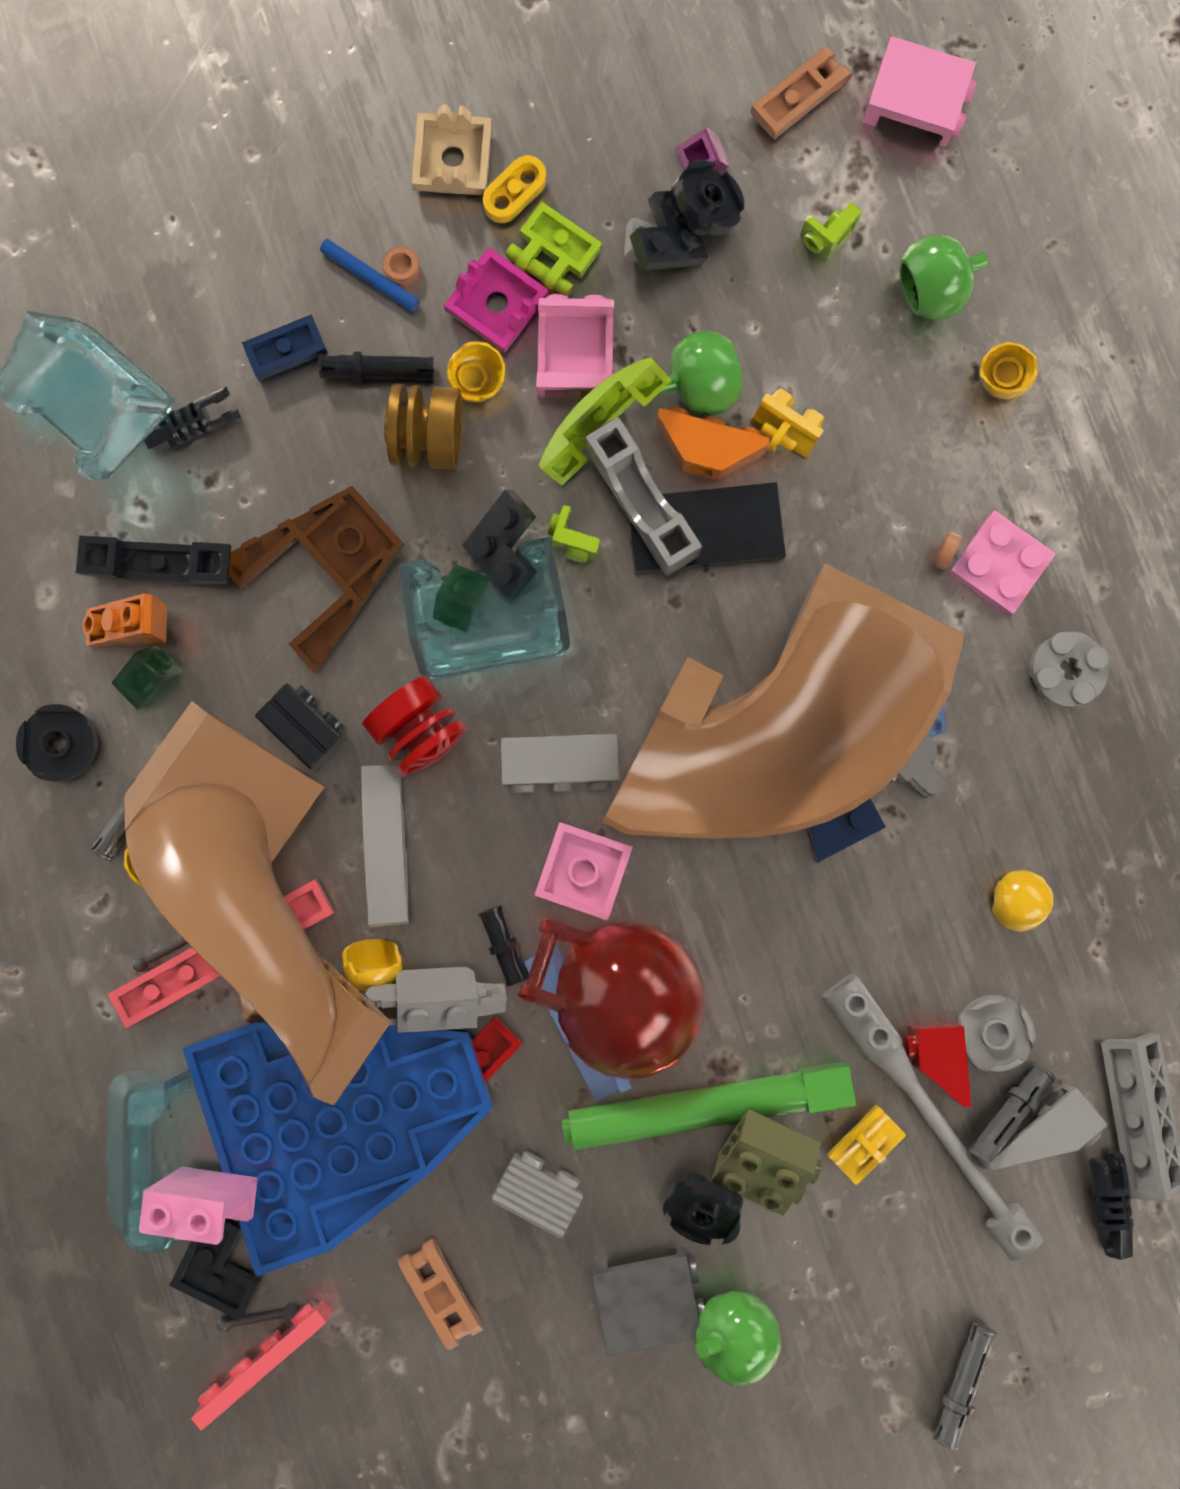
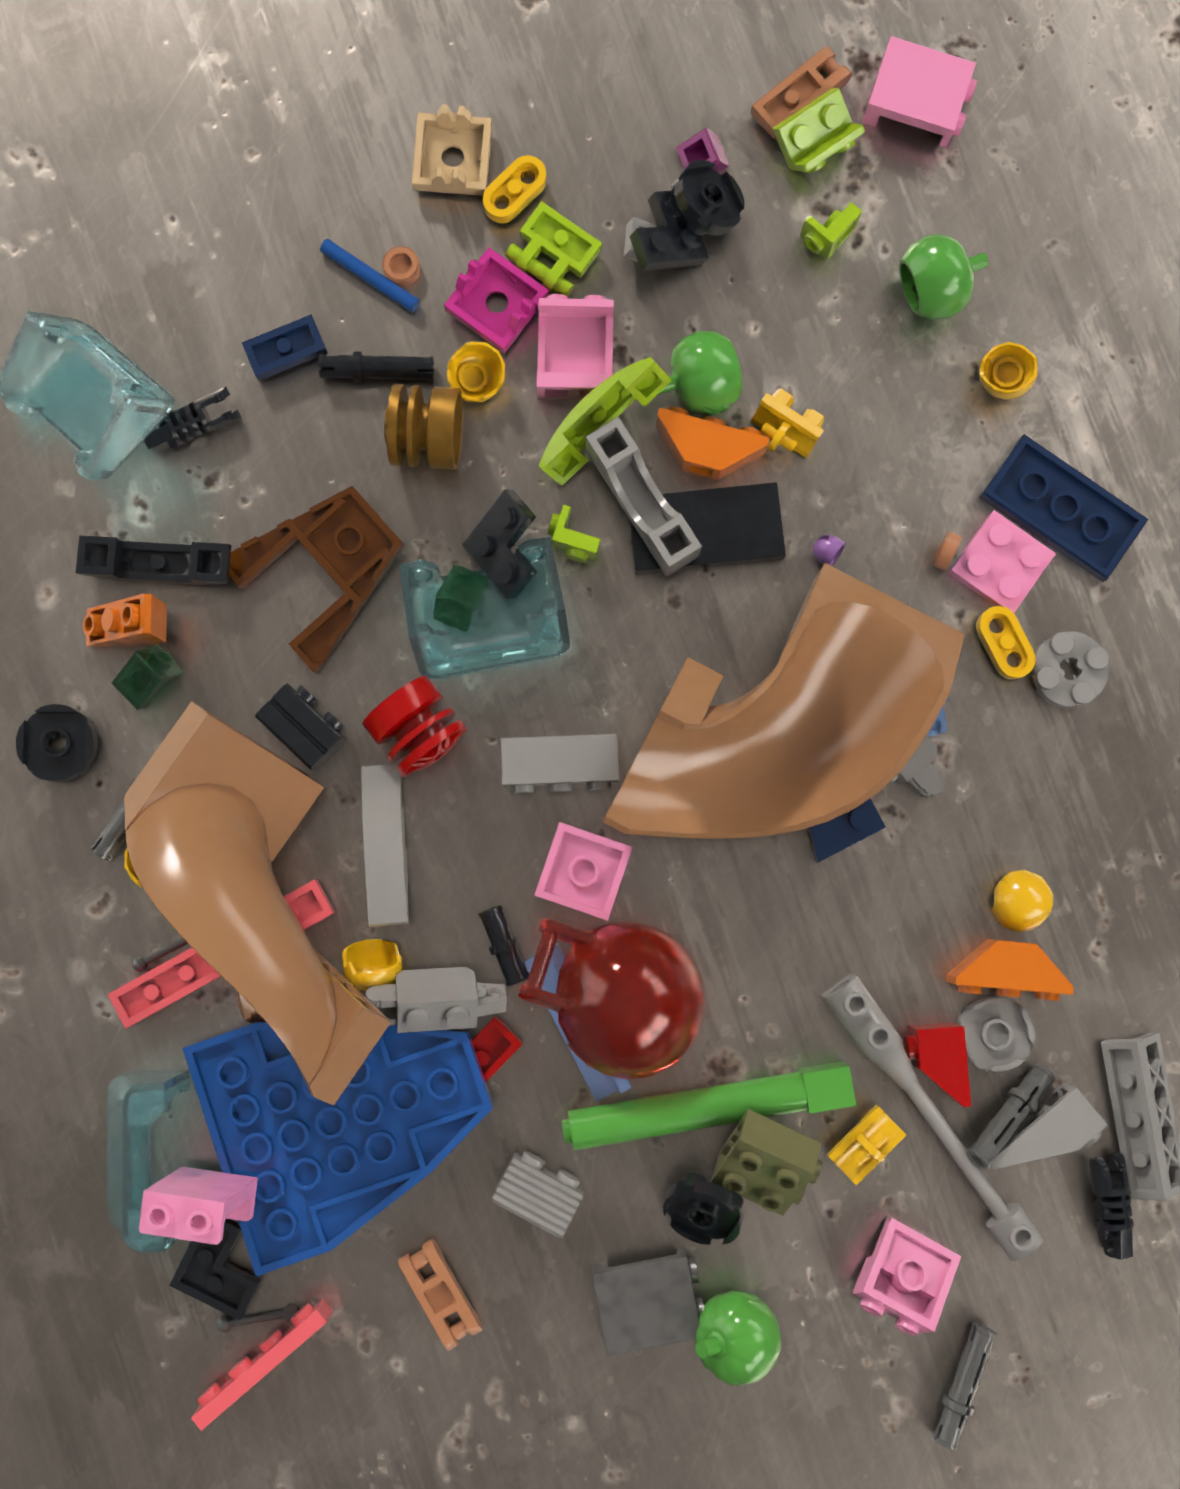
(817, 132): none -> lime bracket
(828, 549): none -> medium lavender hinge
(906, 1278): none -> bright pink plate
(1008, 641): none -> yellow plate
(1010, 968): none -> orange slope
(1063, 508): none -> dark blue tile

